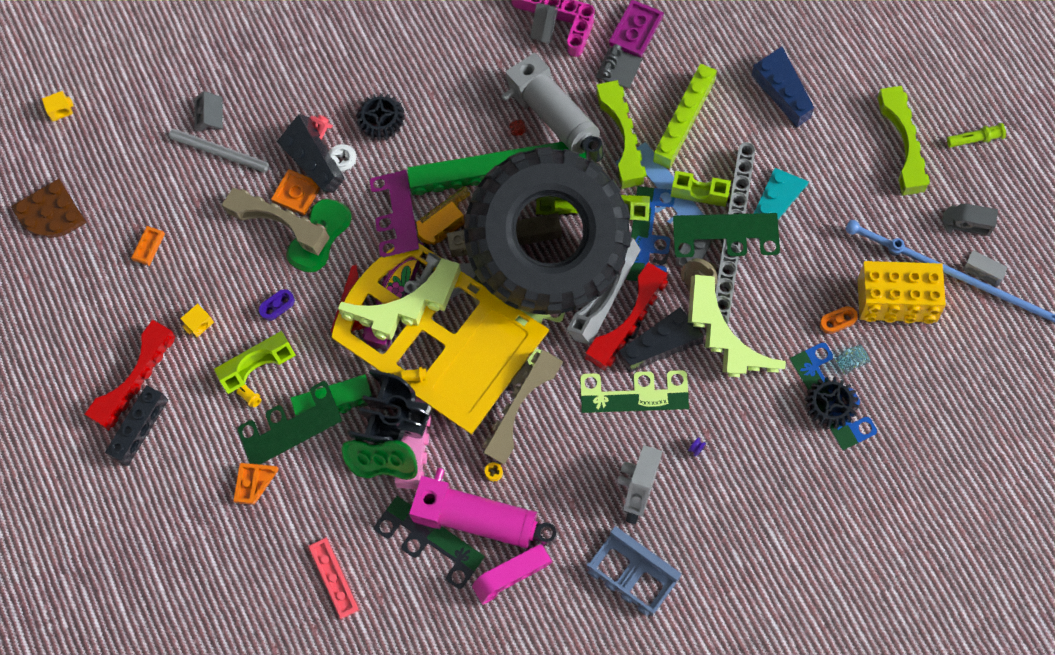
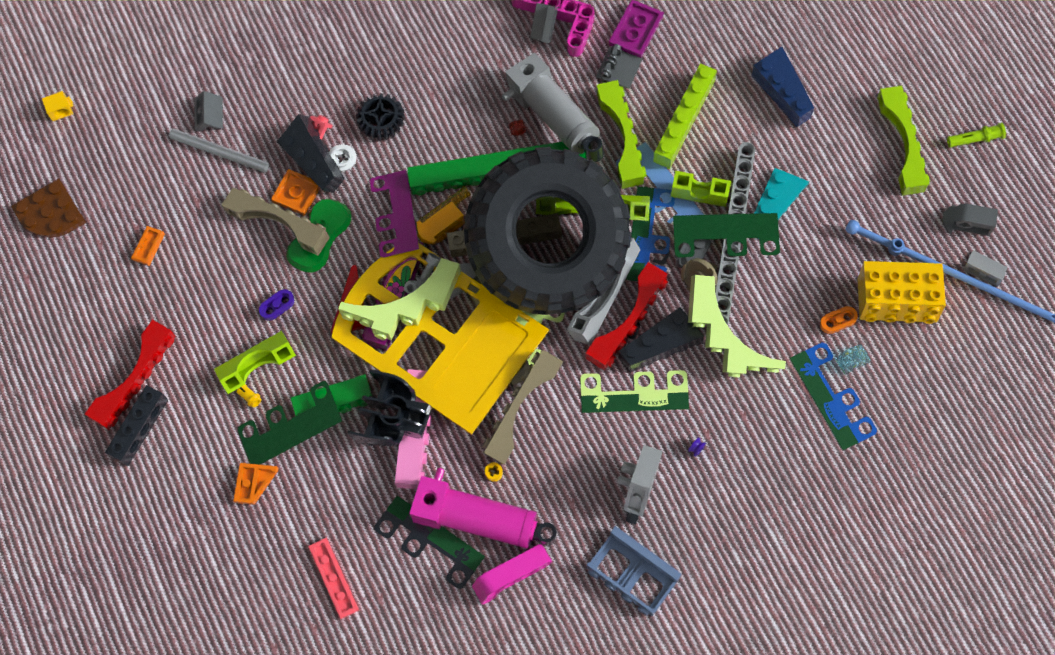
(196, 320): yellow brick -> none
(371, 460): green plate -> none
(414, 375): yellow pin -> none
(838, 406): black gear -> none

